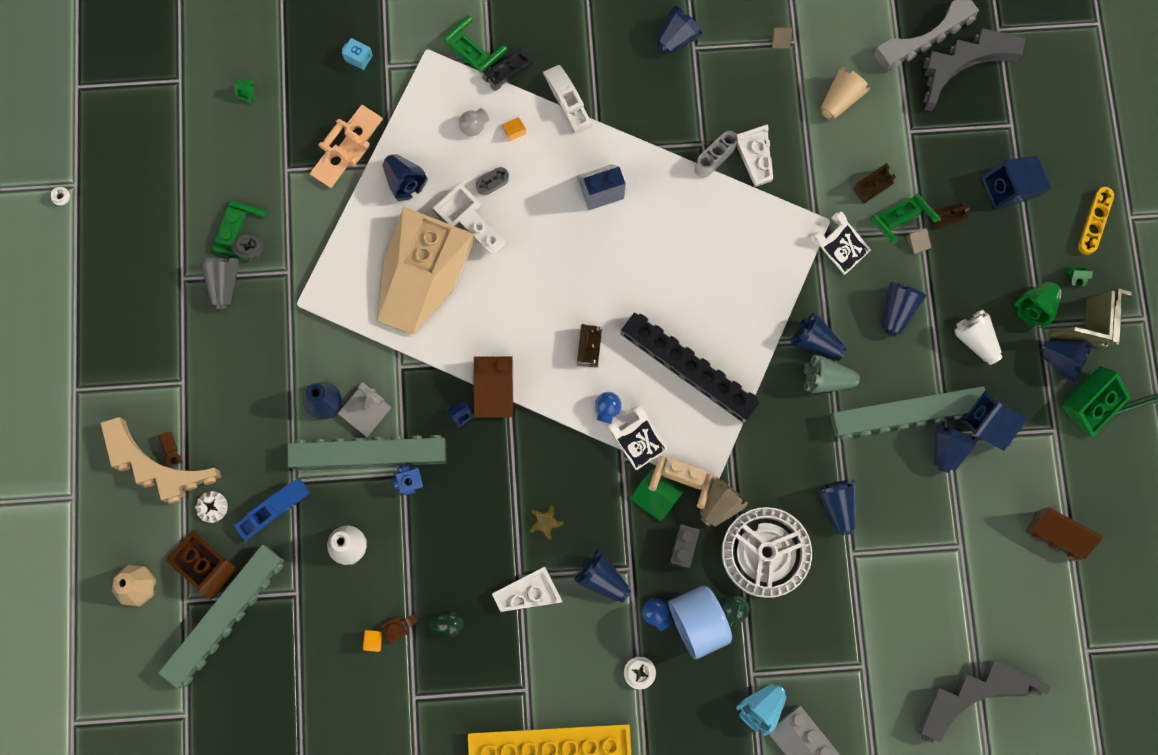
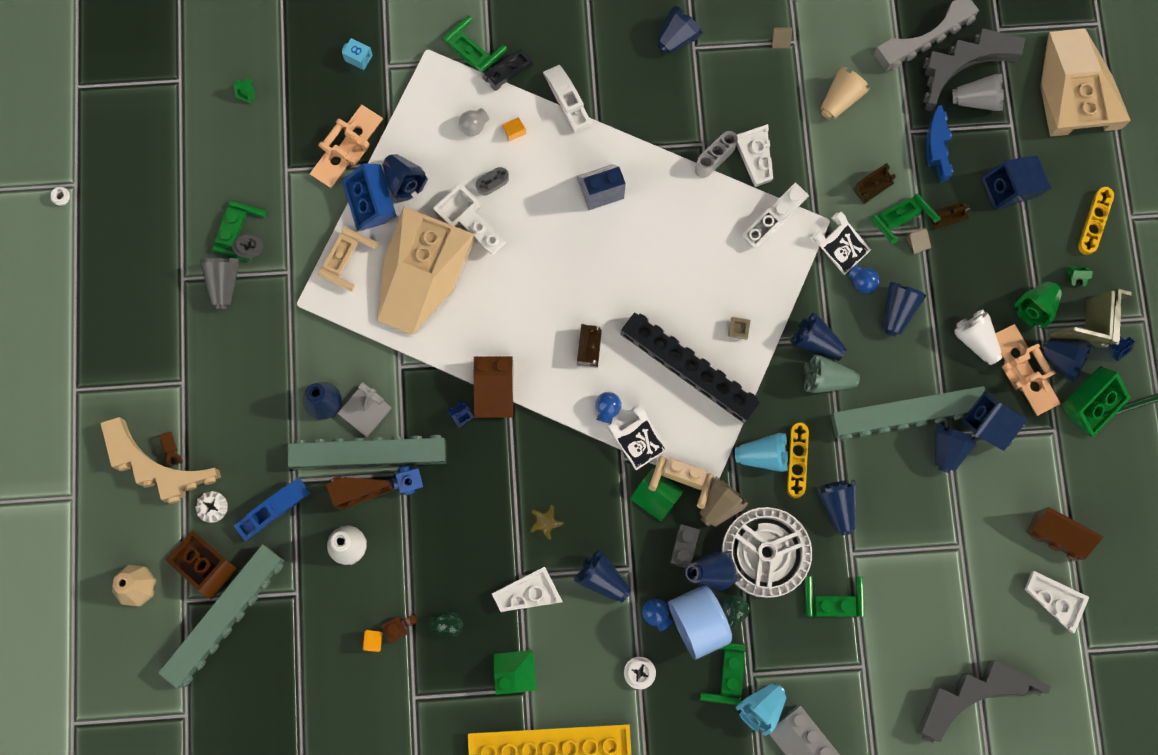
(340, 256): none -> tan plate
(352, 491): none -> reddish brown slope
(369, 197): none -> blue slope
(514, 672): none -> green slope
(713, 570): none -> dark blue cone
(731, 677): none -> green plate
(739, 328): none -> dark tan plate
(764, 453): none -> medium azure cone
(775, 216): none -> white slope
(797, 460): none -> yellow beam
(834, 605): none -> green plate
(864, 279): none -> blue piece
(937, 138): none -> blue slope
(981, 94): none -> light grey cone
(1020, 372): none -> light nougat piece
(1057, 599): none -> white wing
(1079, 86): none -> tan wedge
(1123, 348): none -> clear blue tile

